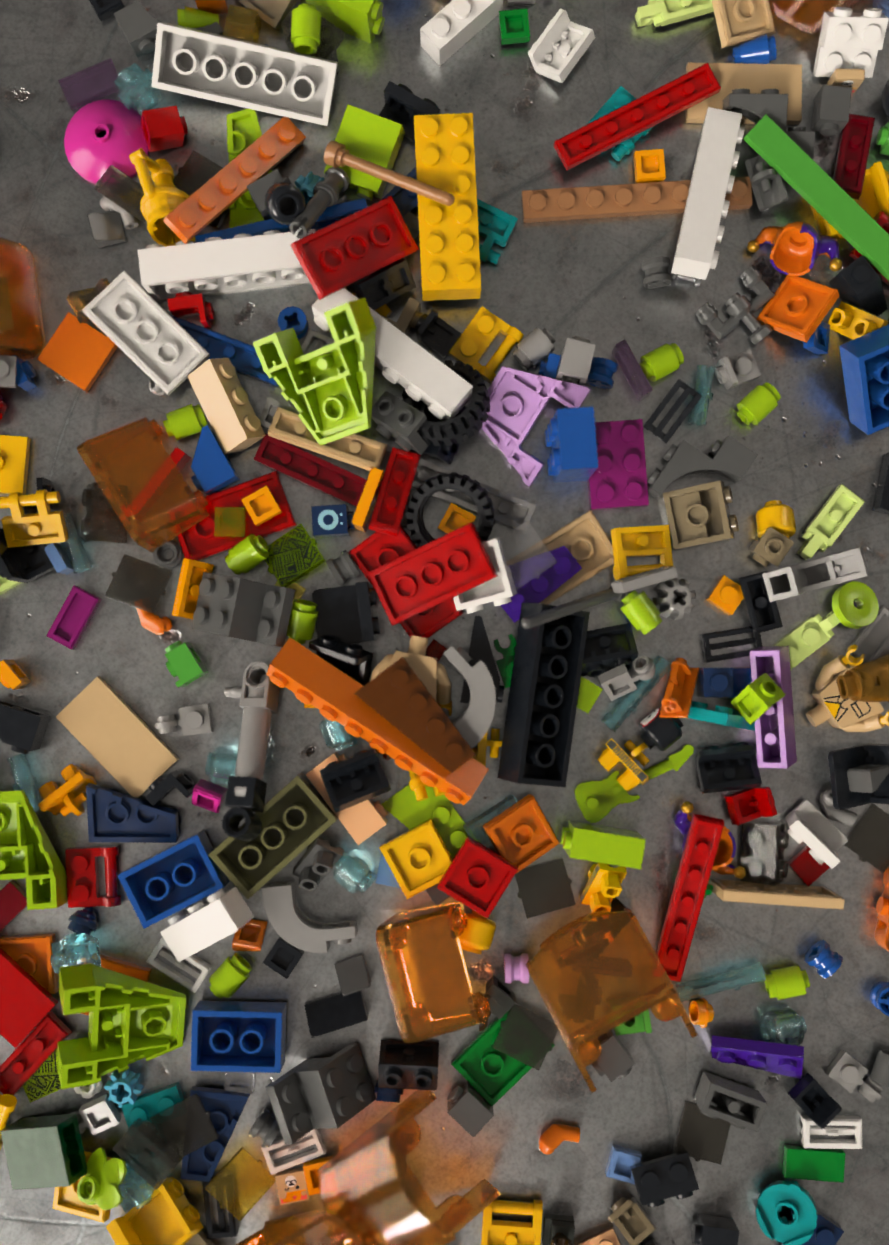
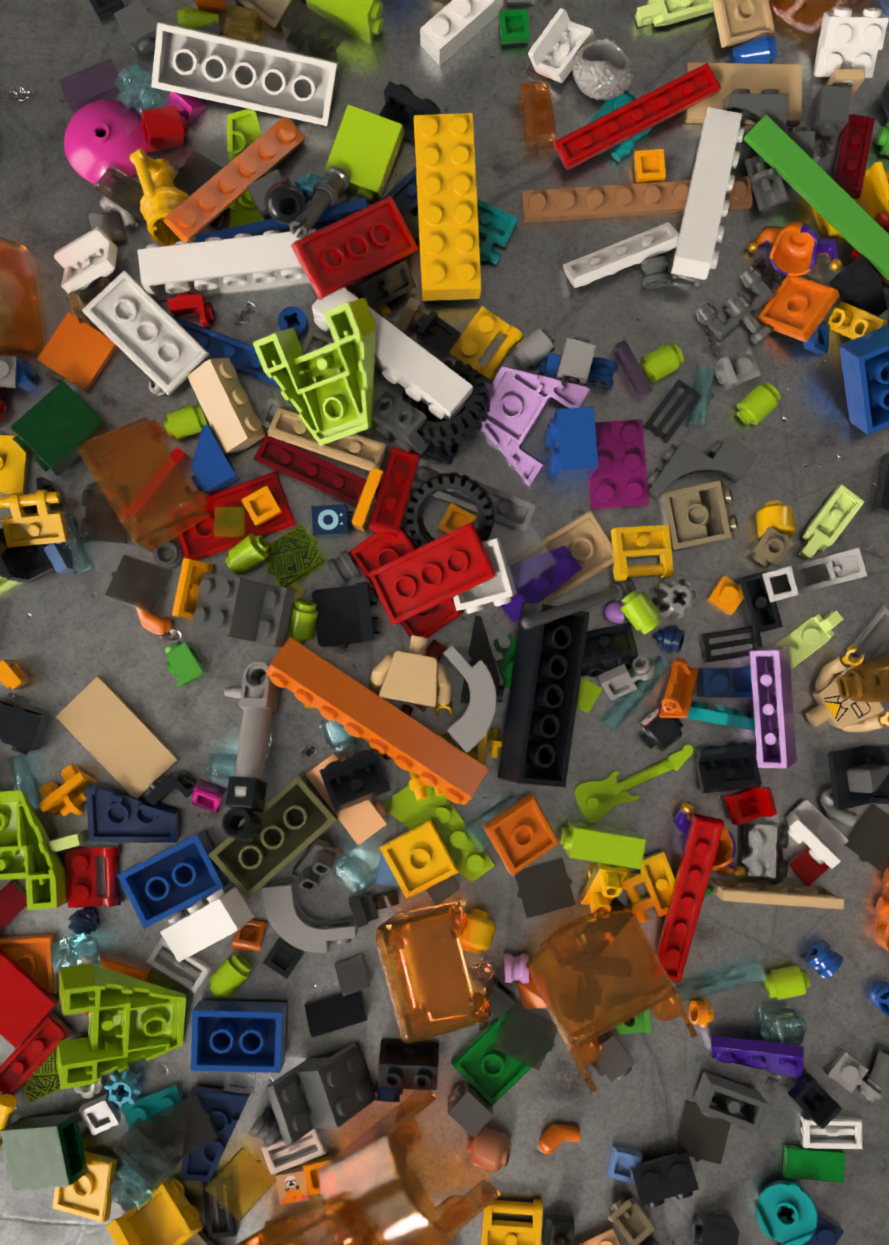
(56, 428): none -> dark green brick
(68, 841): none -> yellowish green tile
(73, 617): magenta tile -> none
(86, 259): none -> white bracket
(102, 1181): lime plate -> none
(187, 106): none -> dark pink slope
(193, 720): light grey plate -> none
(305, 29): lime brick -> none
(338, 156): medium nougat piece -> none
(347, 658): black bracket -> none
(366, 908): none -> pearl dark grey piece
(413, 710): reddish brown wing -> none
(477, 877): red tile -> none
(489, 1149): none -> nougat head
(530, 995): none -> orange slope
(537, 116): none -> clear orange hinge
(603, 69): none -> light grey hair
(614, 612): none -> medium lavender hinge
(621, 255): none -> white plate
(634, 774): yellow hips -> none
(644, 579): light grey tile -> none
(658, 882): none -> yellow plate
(670, 638): none -> dark blue plate
(757, 698): lime bracket -> none
(864, 598): lime piece -> none

